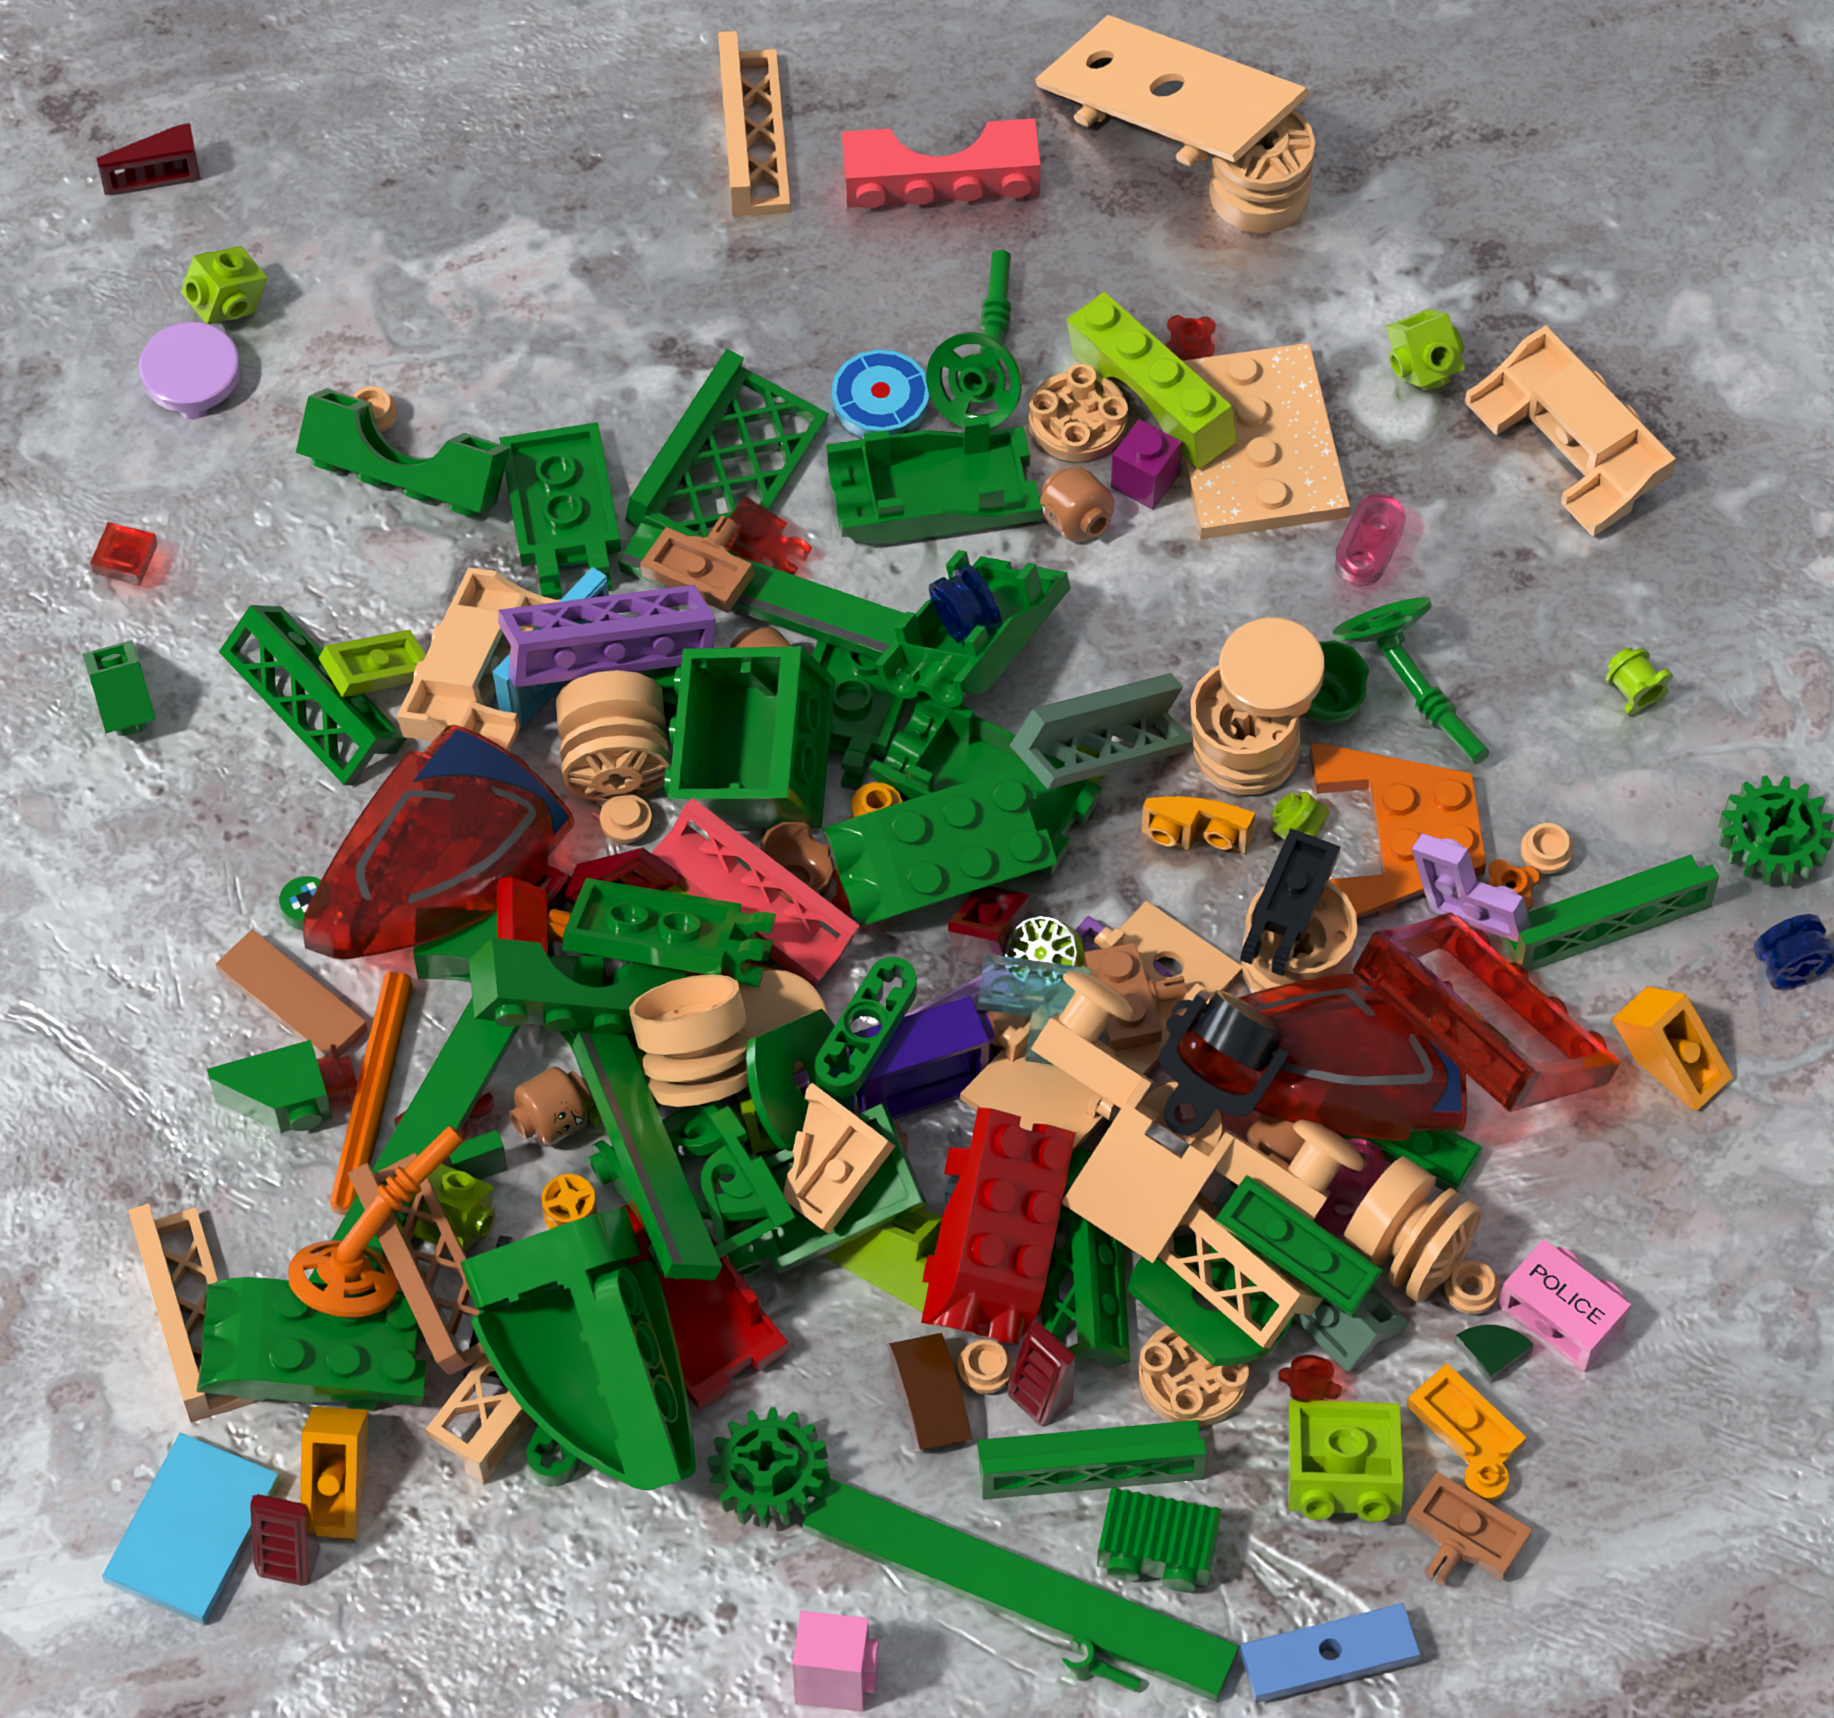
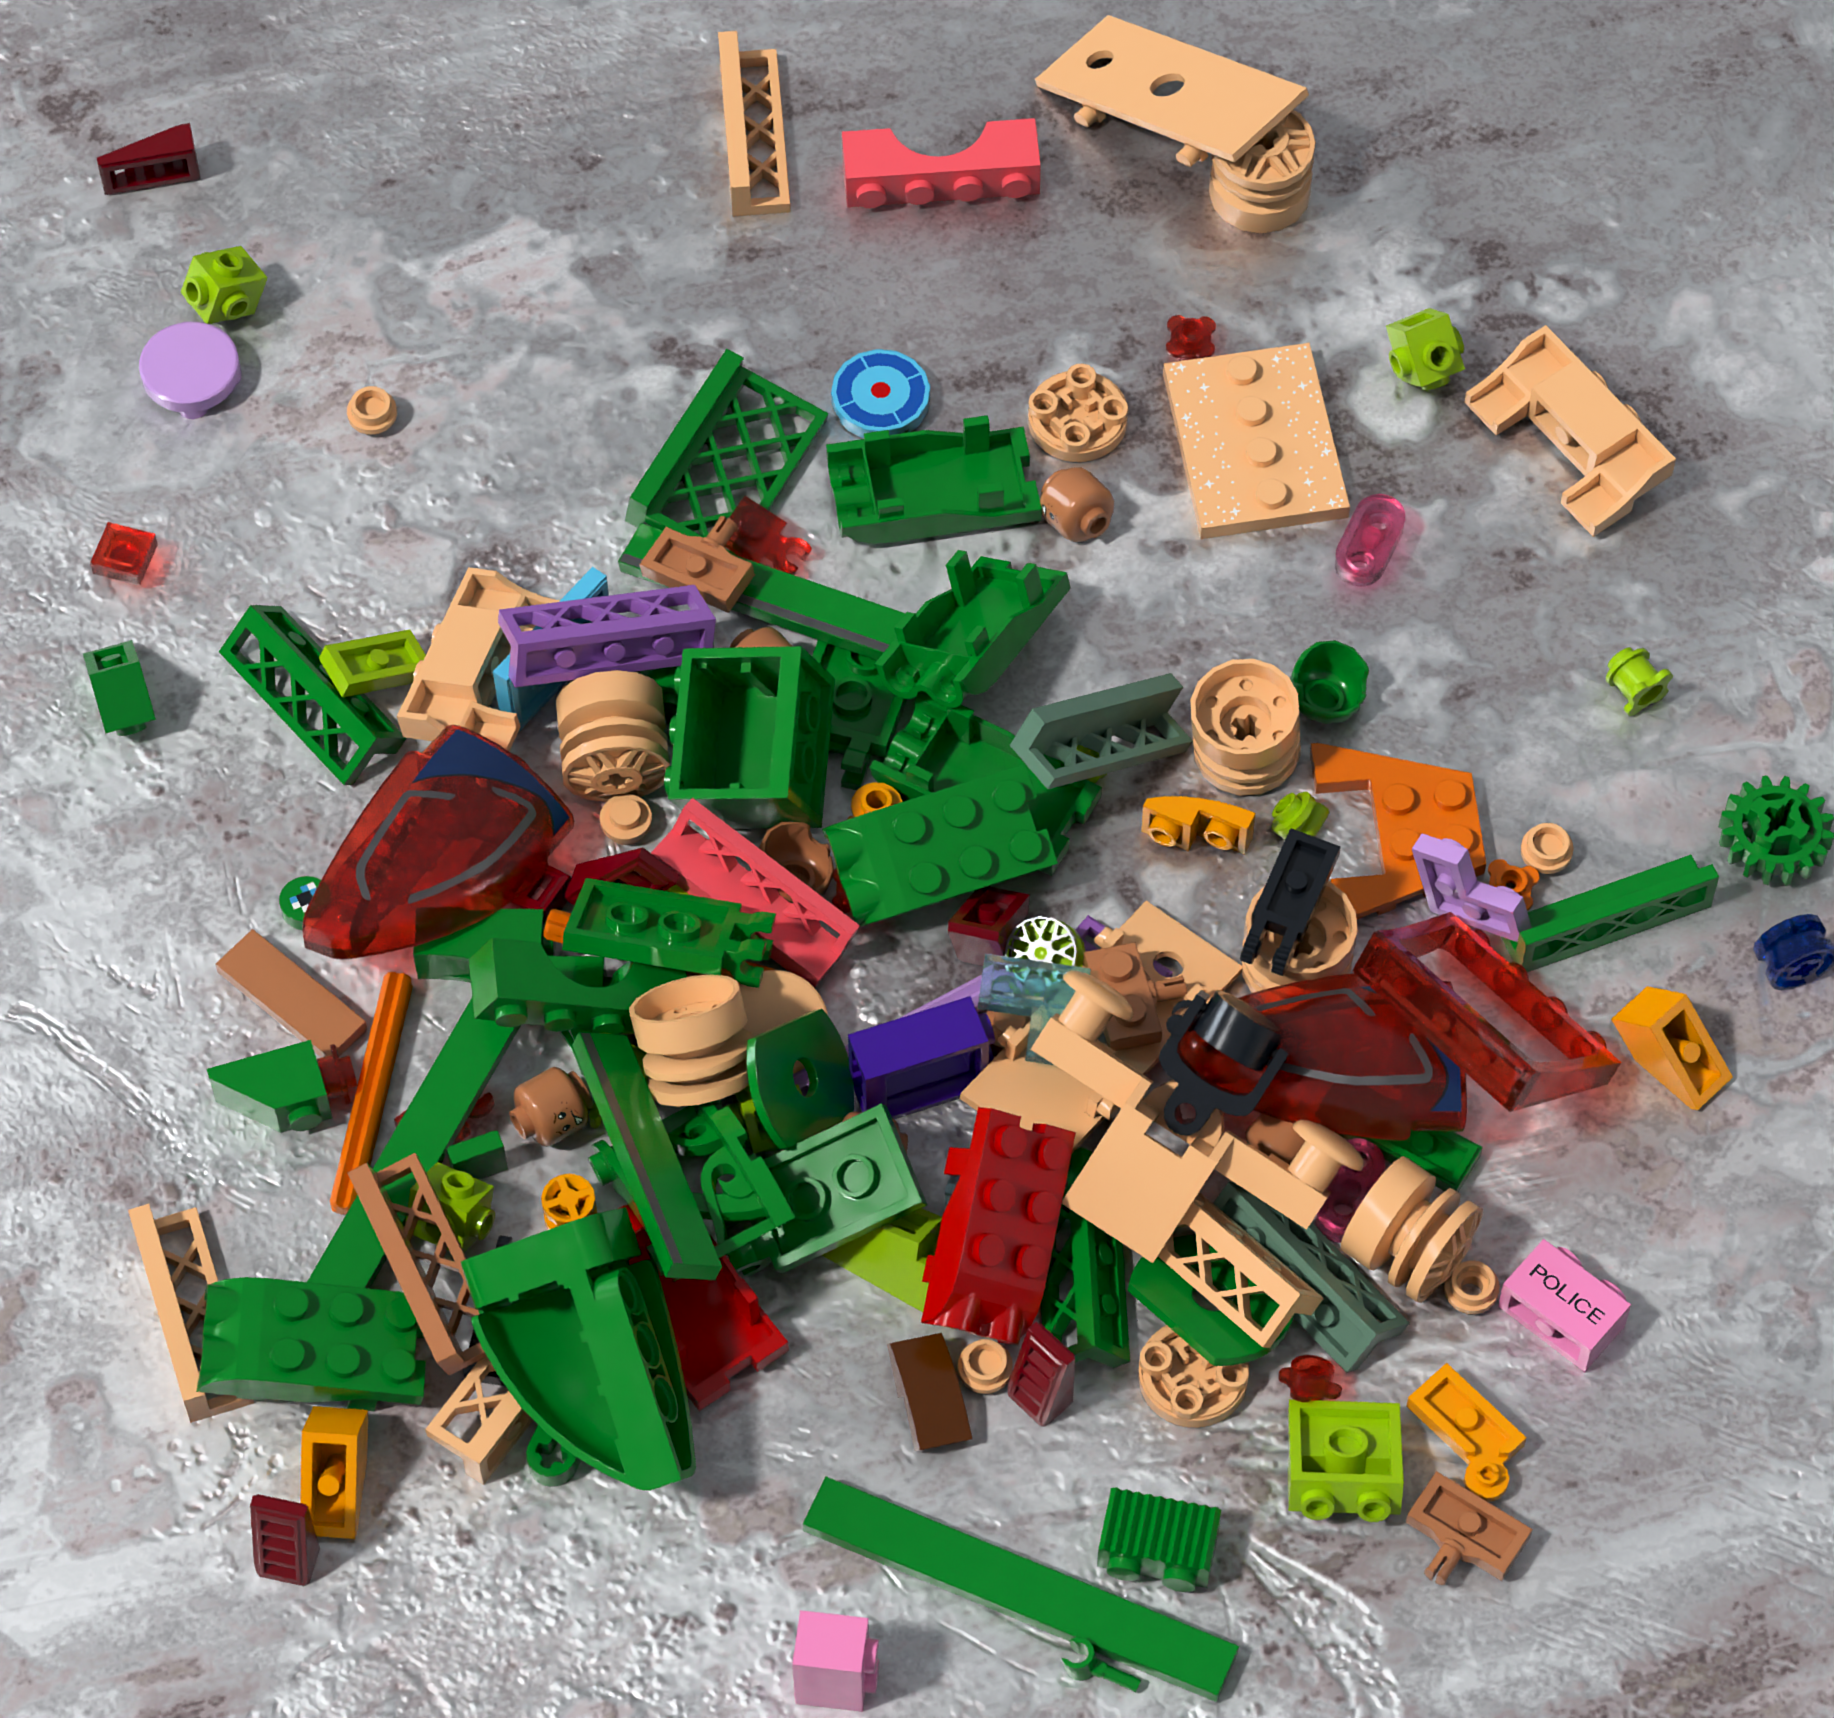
(190, 1529): medium azure tile -> none
(343, 1262): orange dish -> none
(344, 434): green arch -> none
(522, 911): red tile -> none
(561, 502): green tile -> none
(790, 1476): green gear -> none
(832, 1160): light nougat wing -> none
(866, 1050): green beam -> none
(964, 603): clear blue wheel -> none
(982, 368): green dish -> none
(1091, 1459): green fence -> none
(1146, 464): magenta brick -> none
(1180, 400): lime arch -> none
(1271, 668): light nougat tile -> none
(1298, 1246): green tile -> none
(1361, 1641): medium blue tile -> none
(1386, 630): green dish -> none
(1493, 1348): dark green tile -> none

